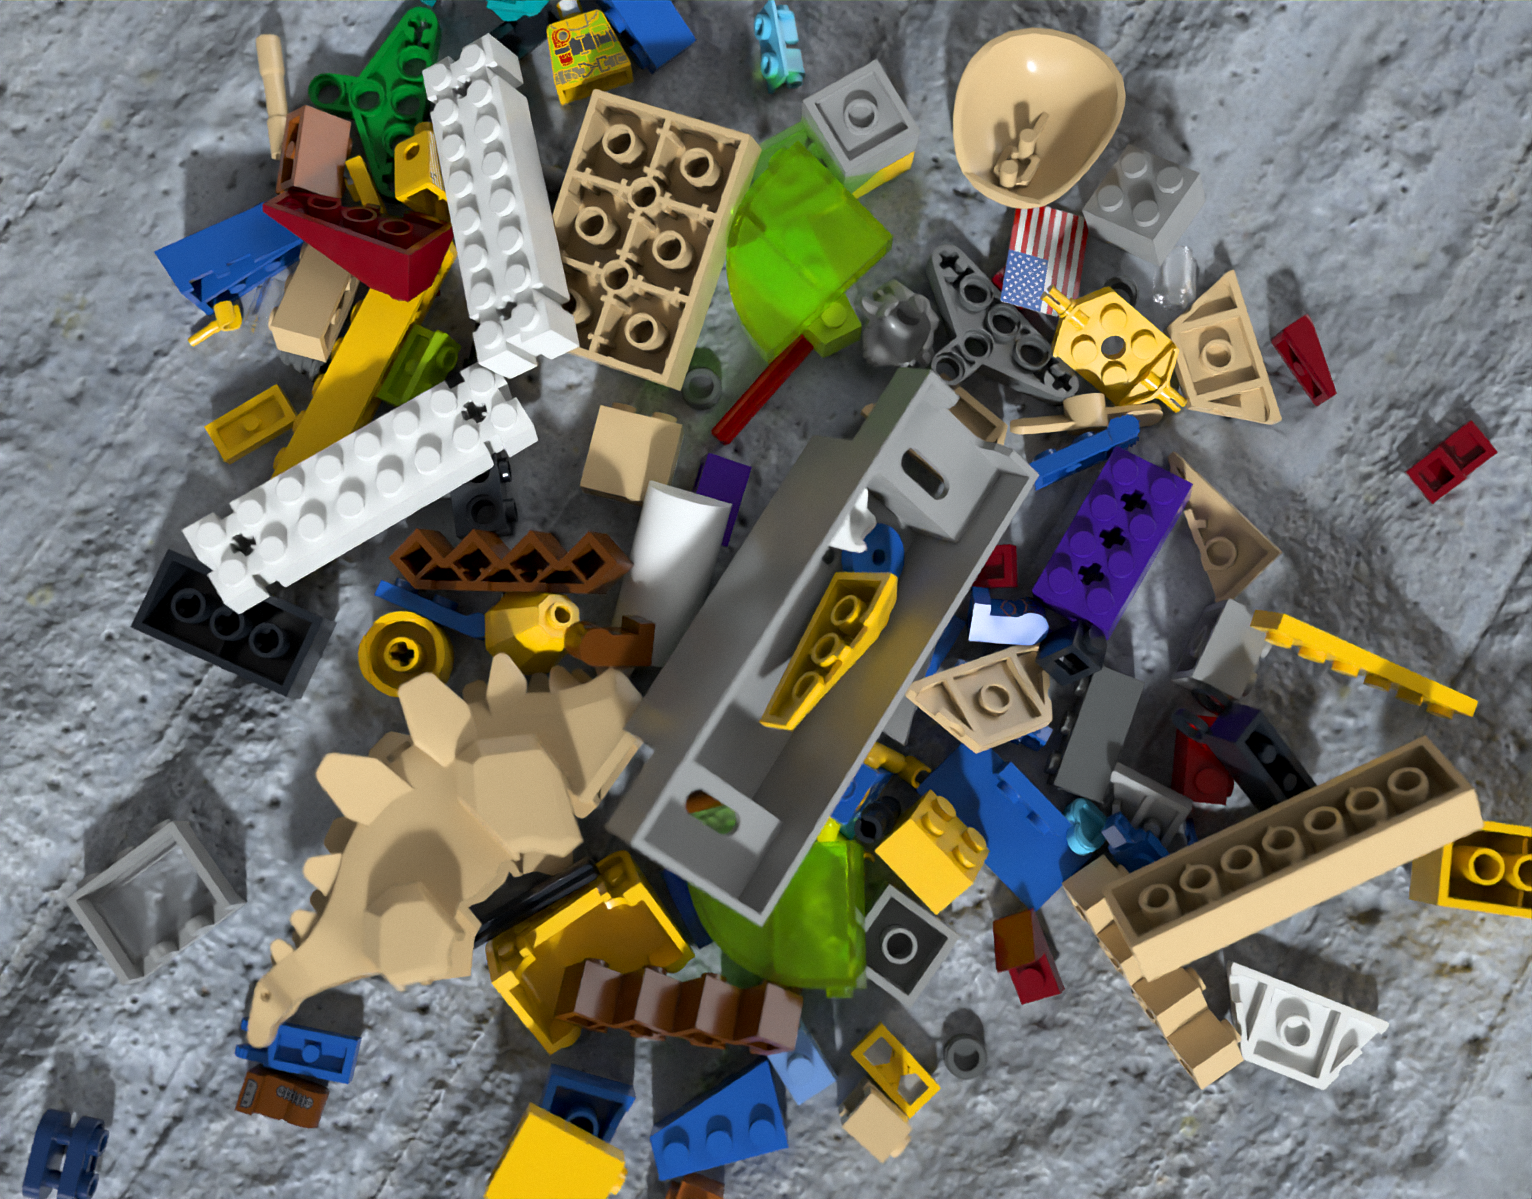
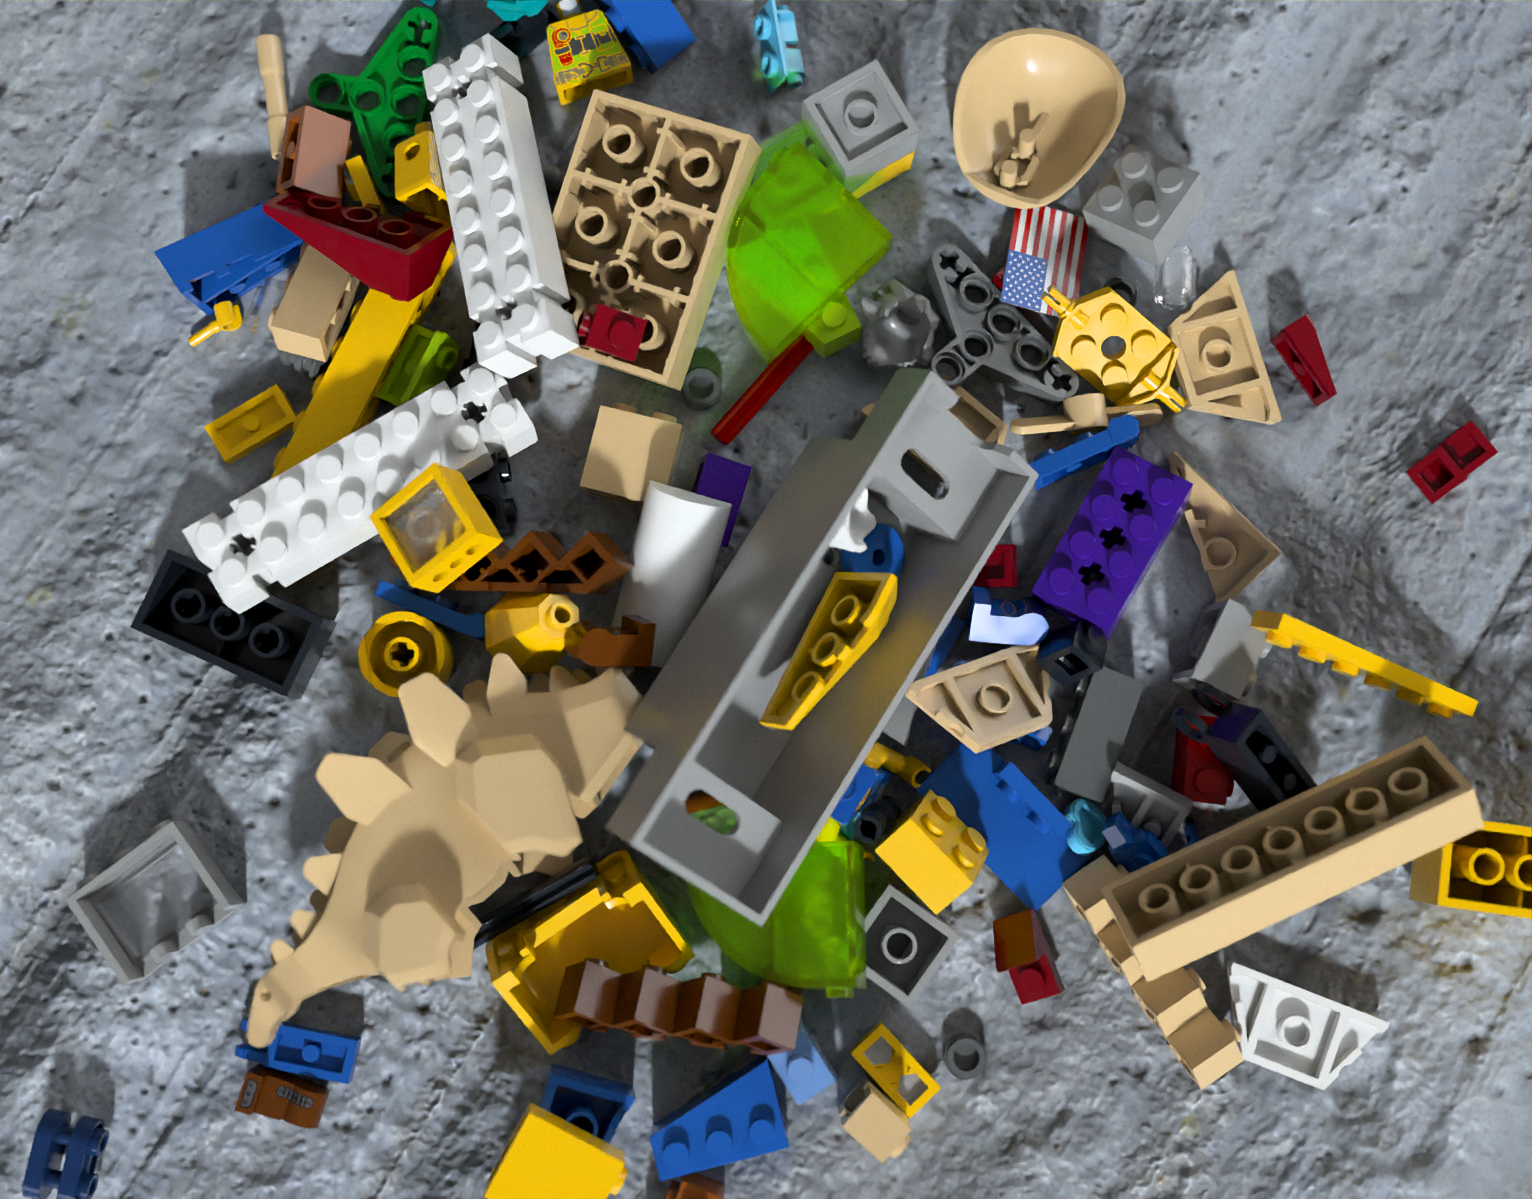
(435, 528): none -> yellow piece
(611, 331): none -> dark red bracket
(681, 896): clear blue tile -> none

